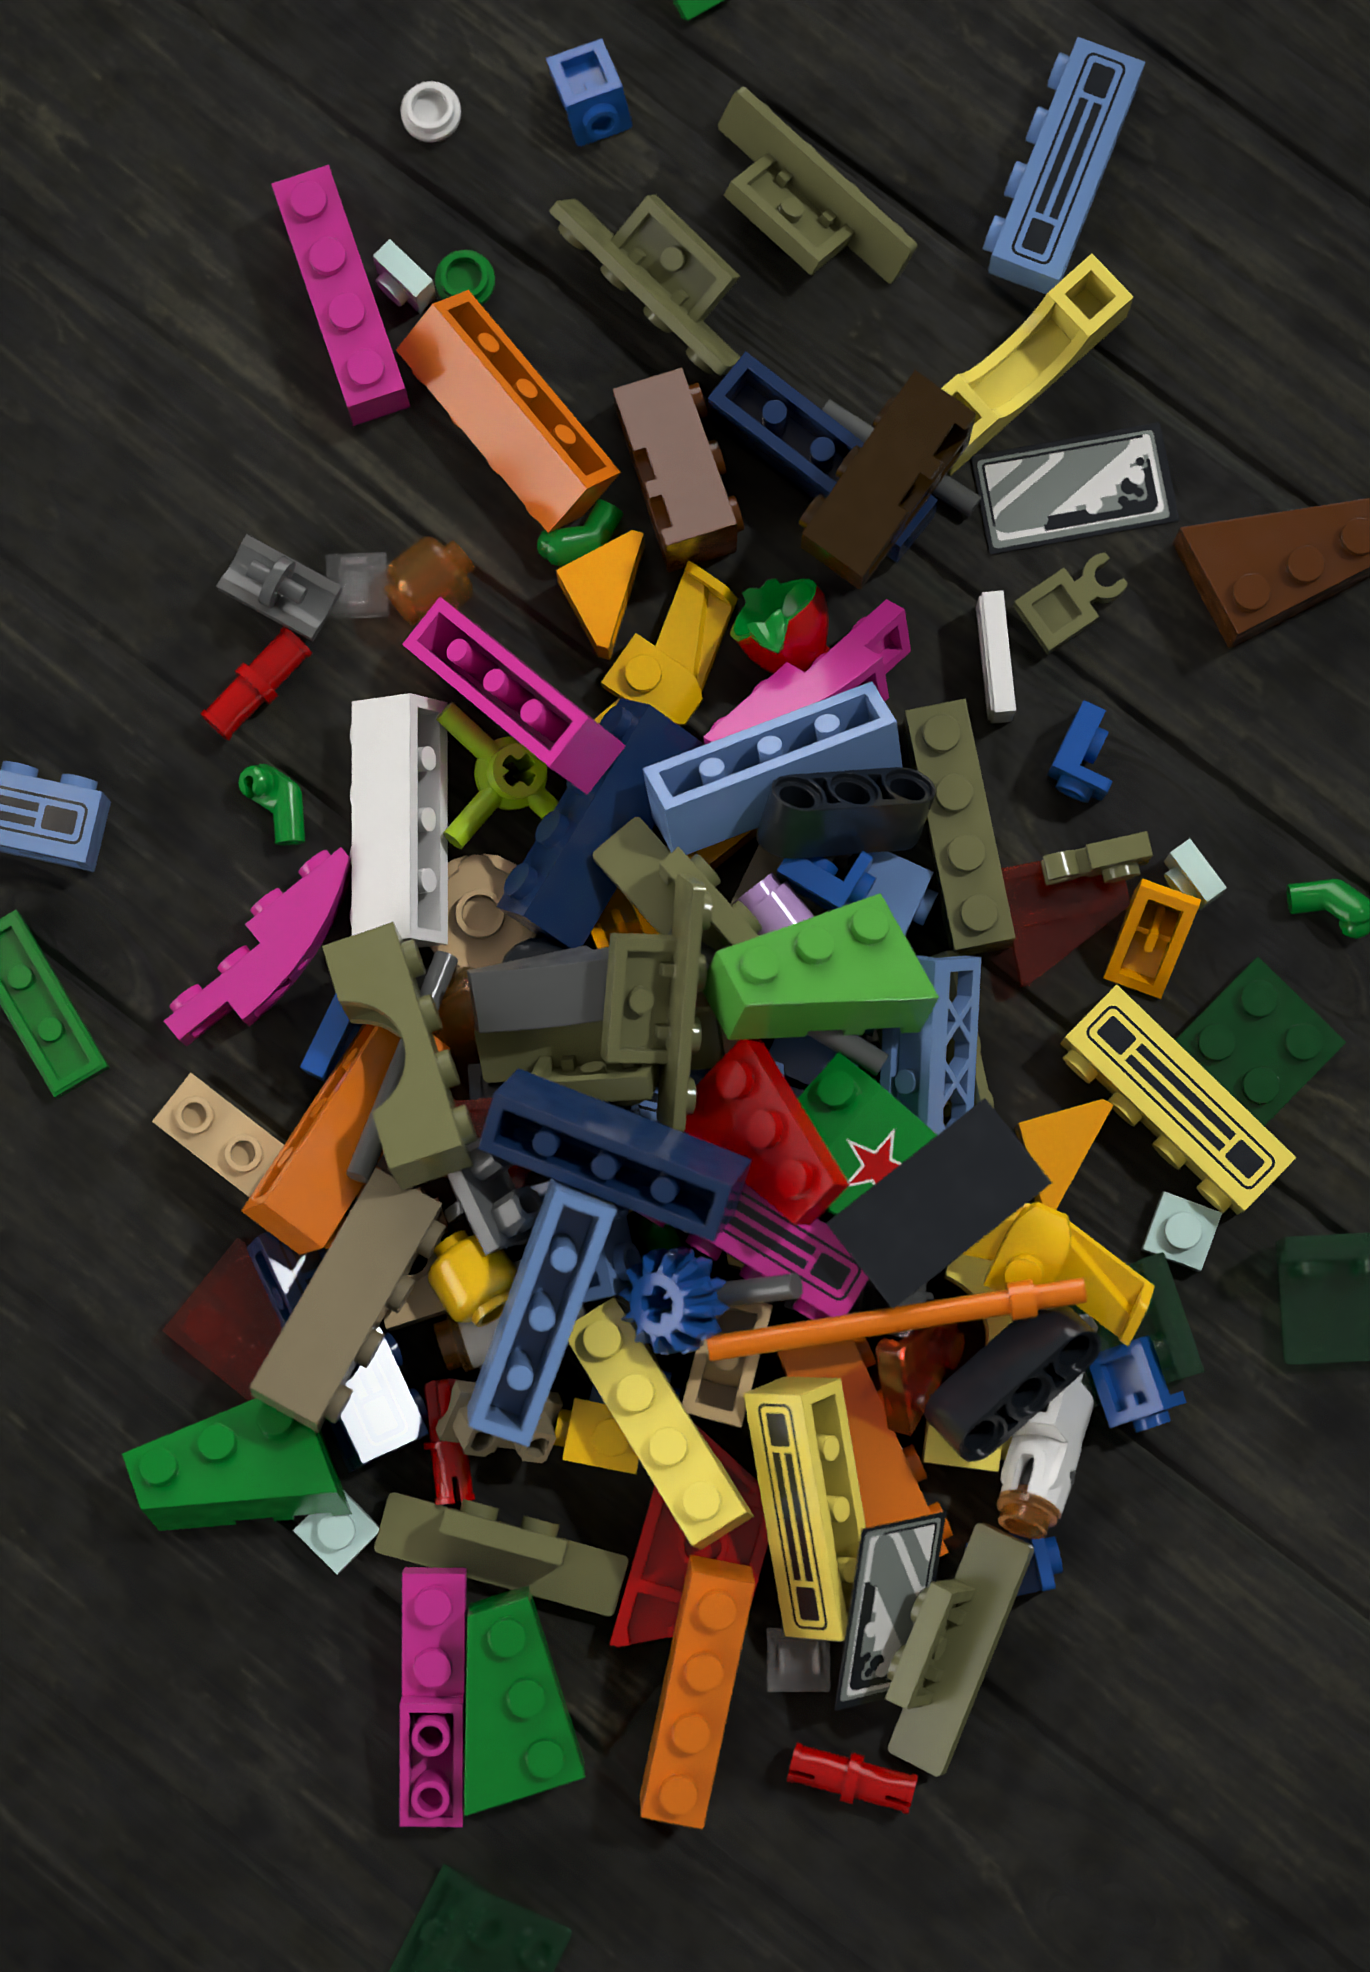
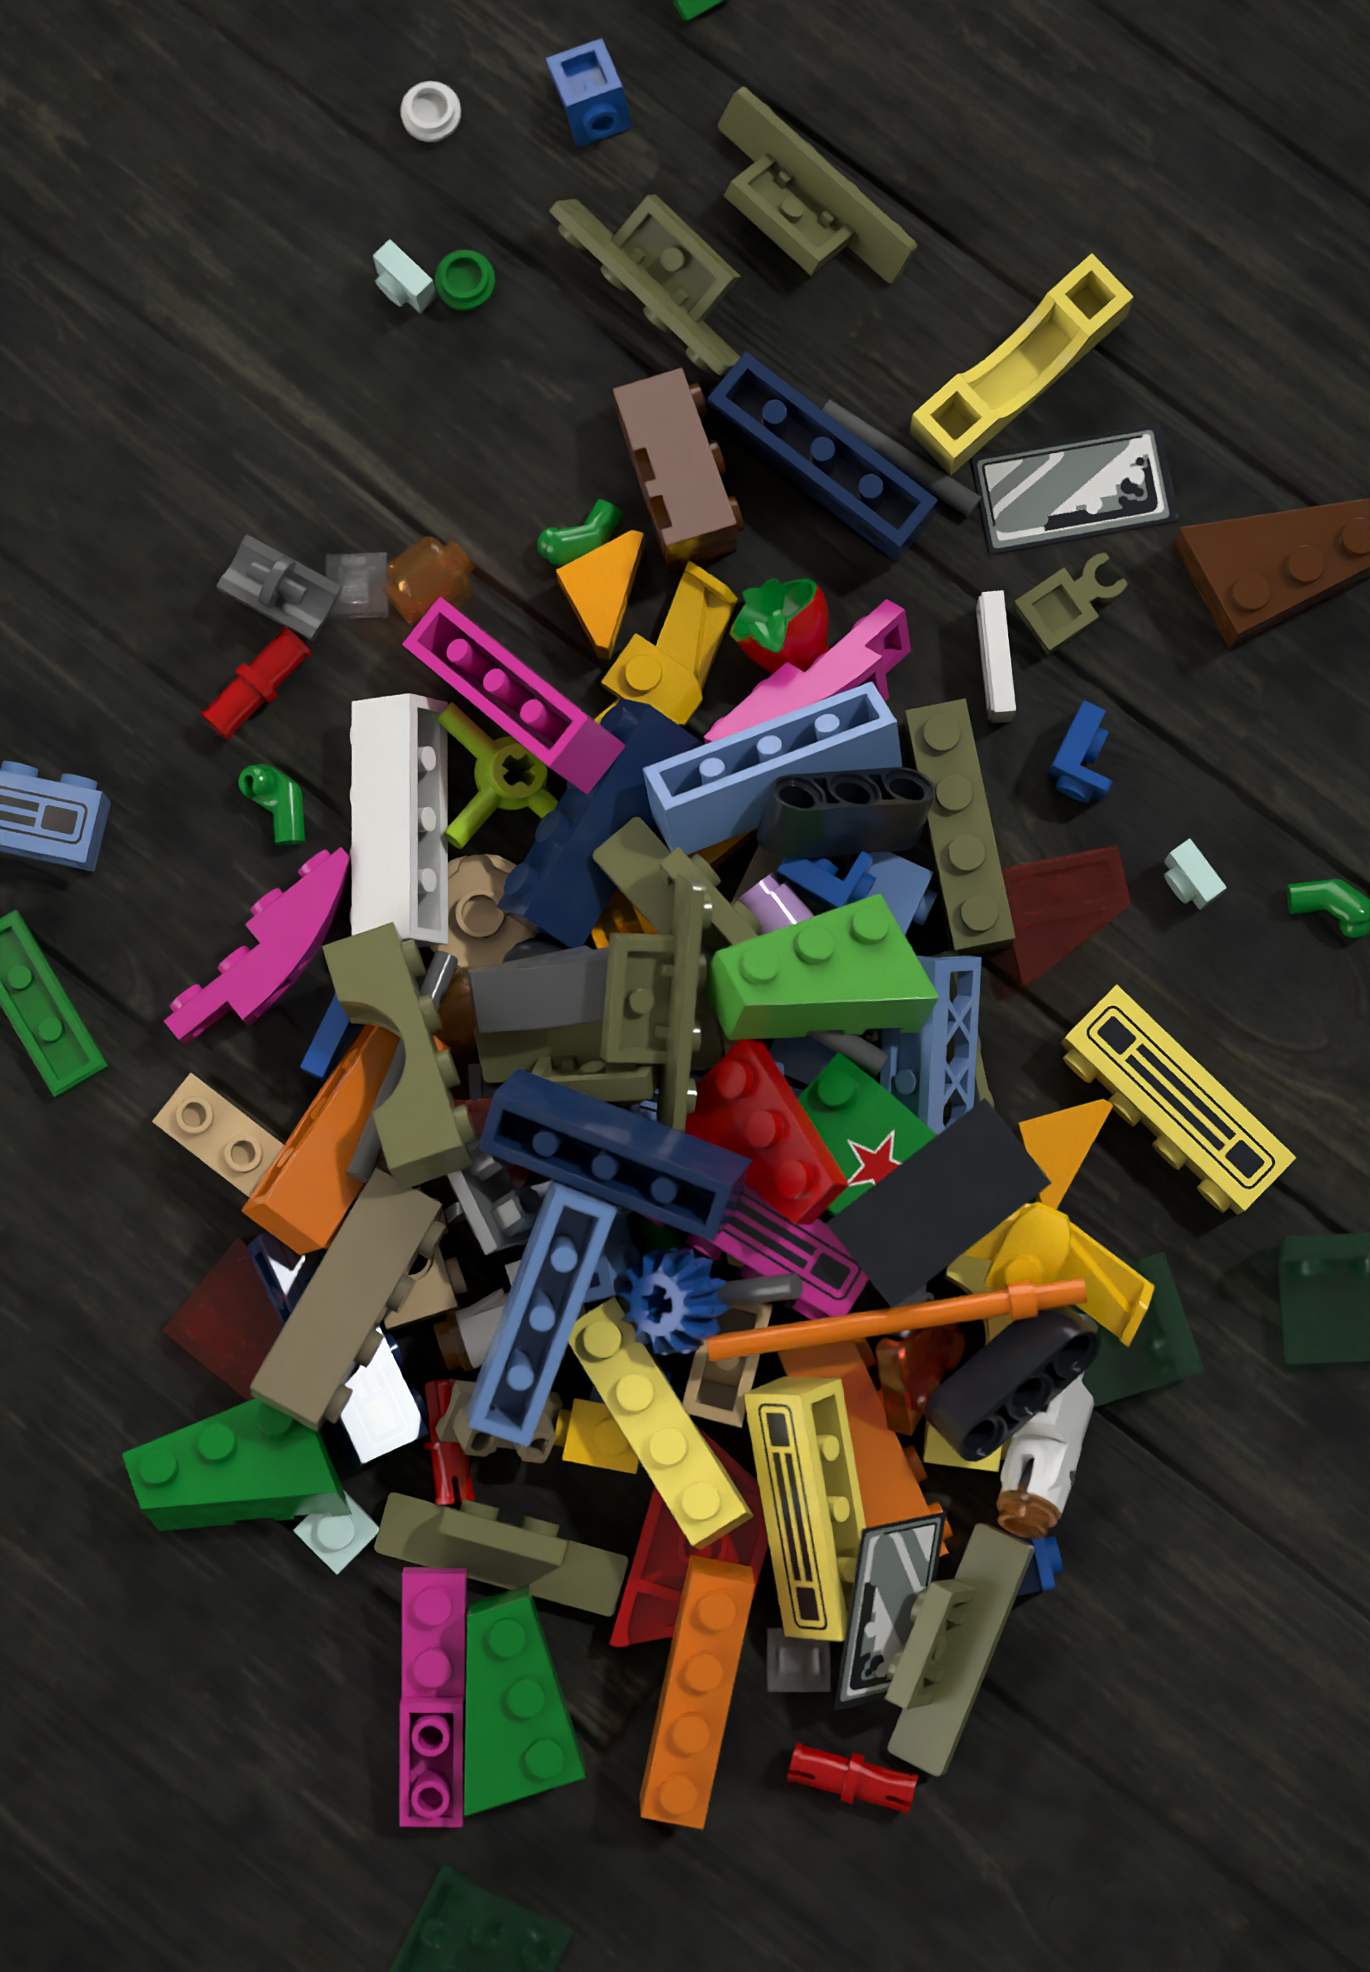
(341, 295): dark pink brick -> none
(468, 1281): yellow head -> none
(507, 410): orange brick -> none
(887, 479): dark brown wedge -> none
(1065, 166): medium blue brick -> none
(1113, 858): olive plate -> none
(1133, 1386): blue bracket -> none
(1151, 938): light orange slope -> none
(1181, 1231): light aqua plate -> none
(1260, 1041): dark green plate -> none

